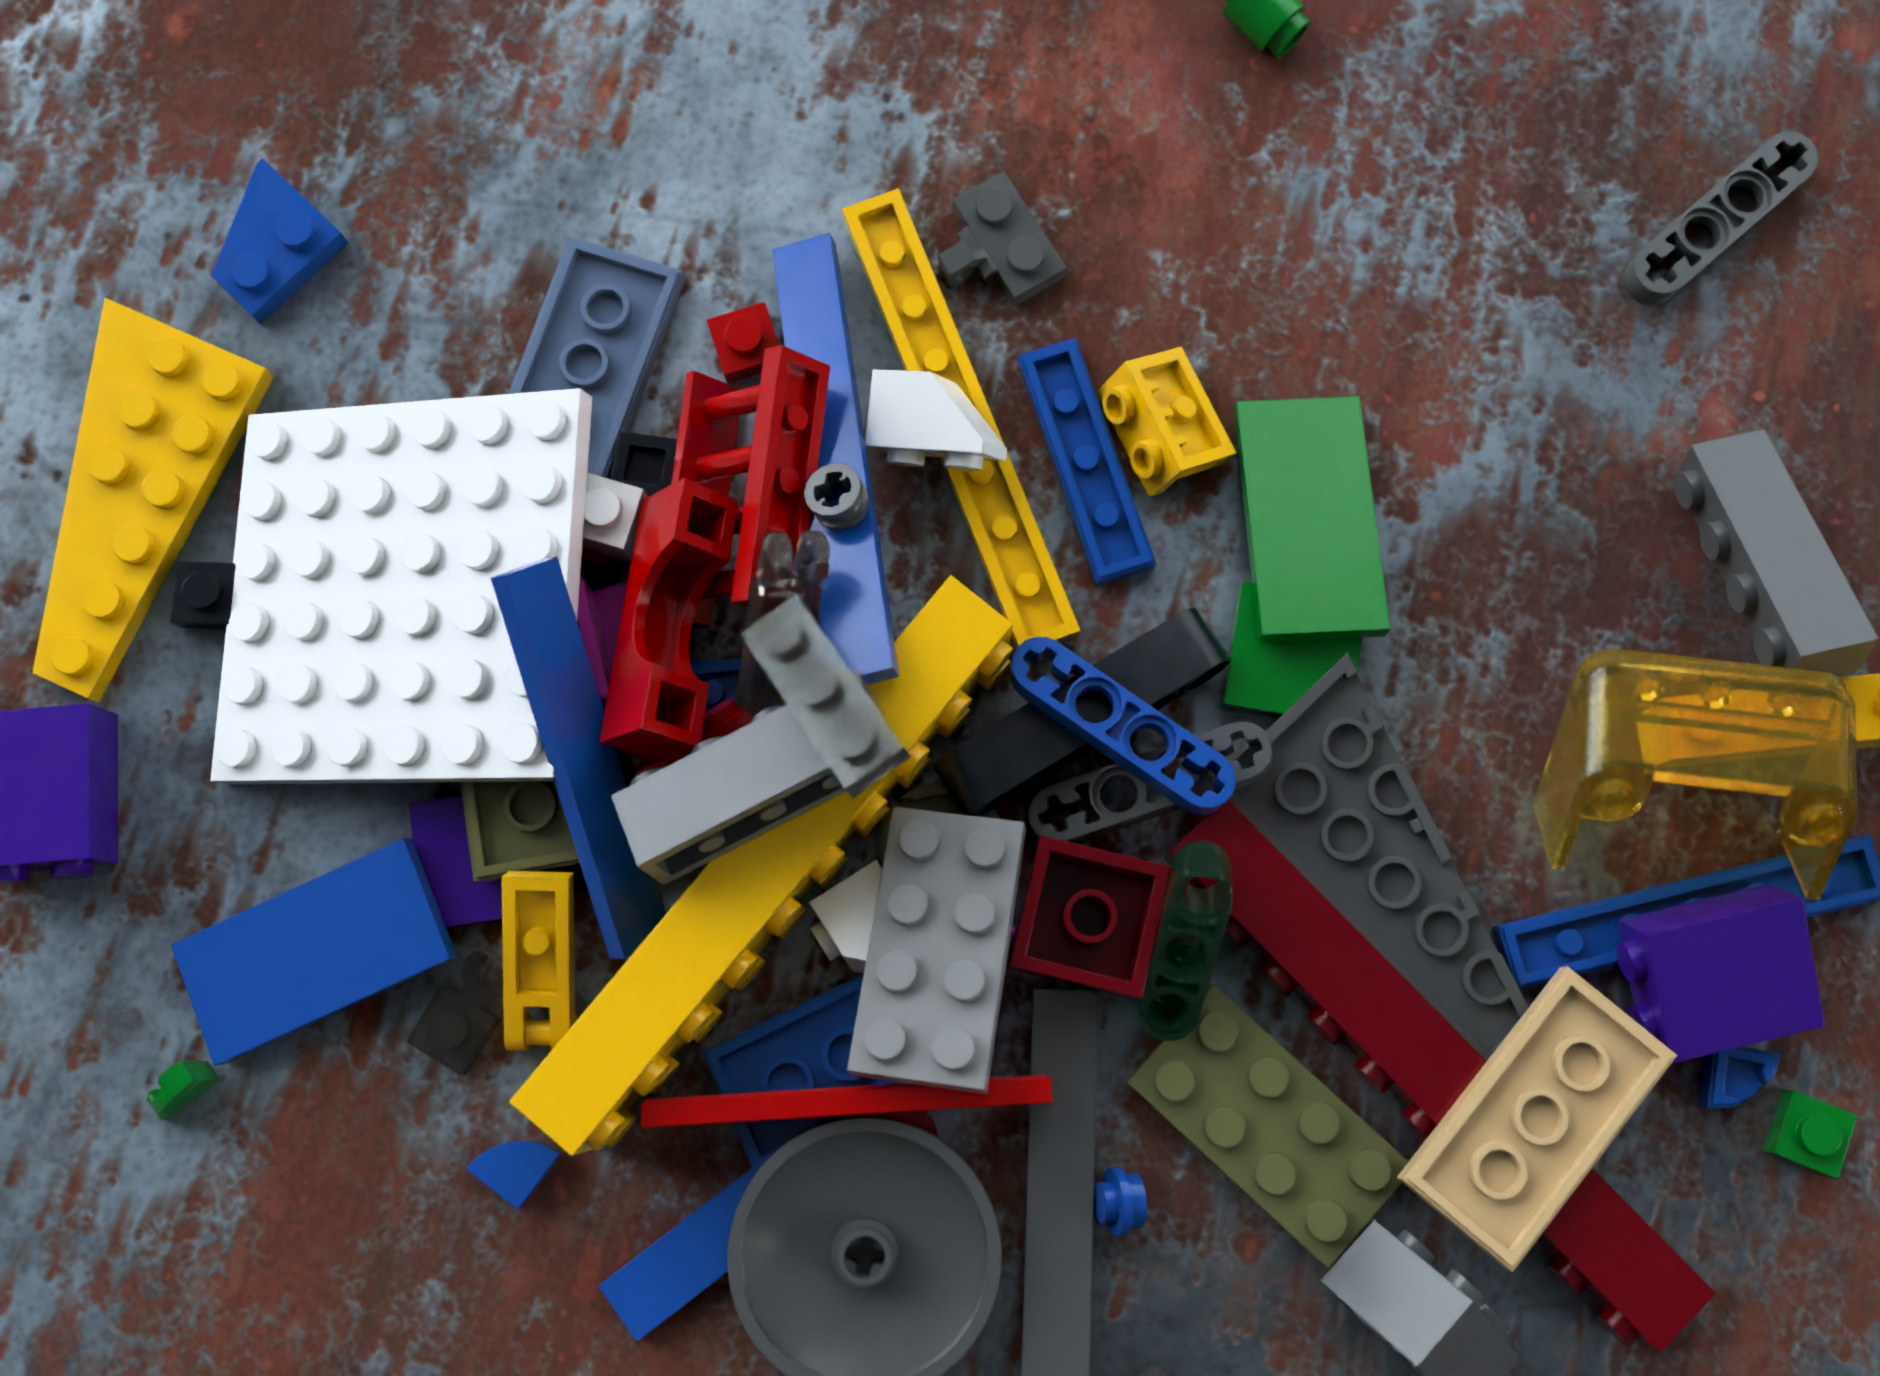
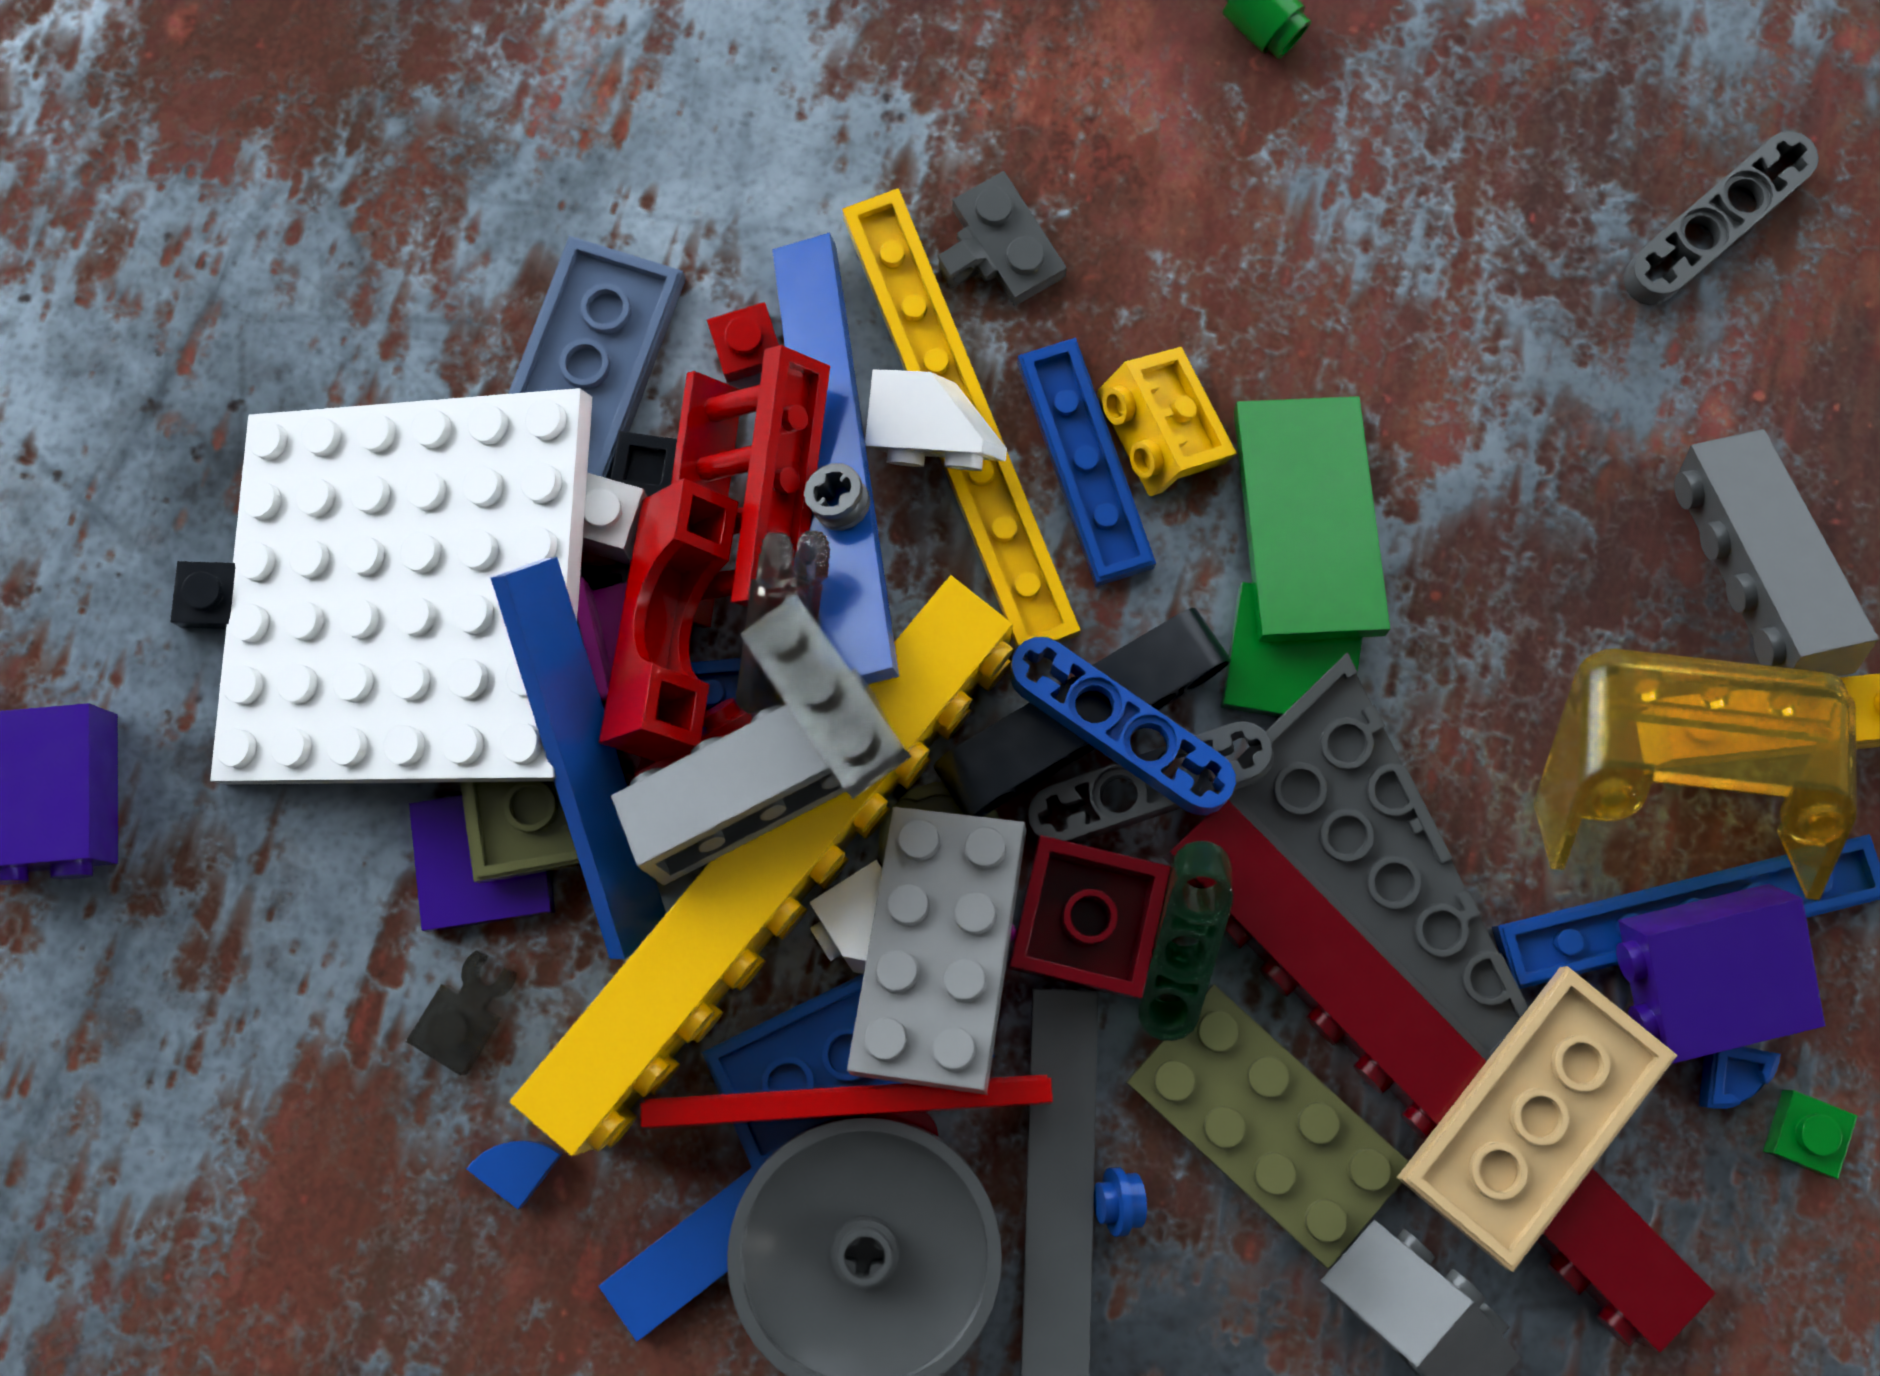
(145, 462): yellow wing -> none
(180, 1086): green tile -> none
(273, 244): blue wing -> none
(313, 951): blue tile -> none
(537, 957): yellow plate -> none

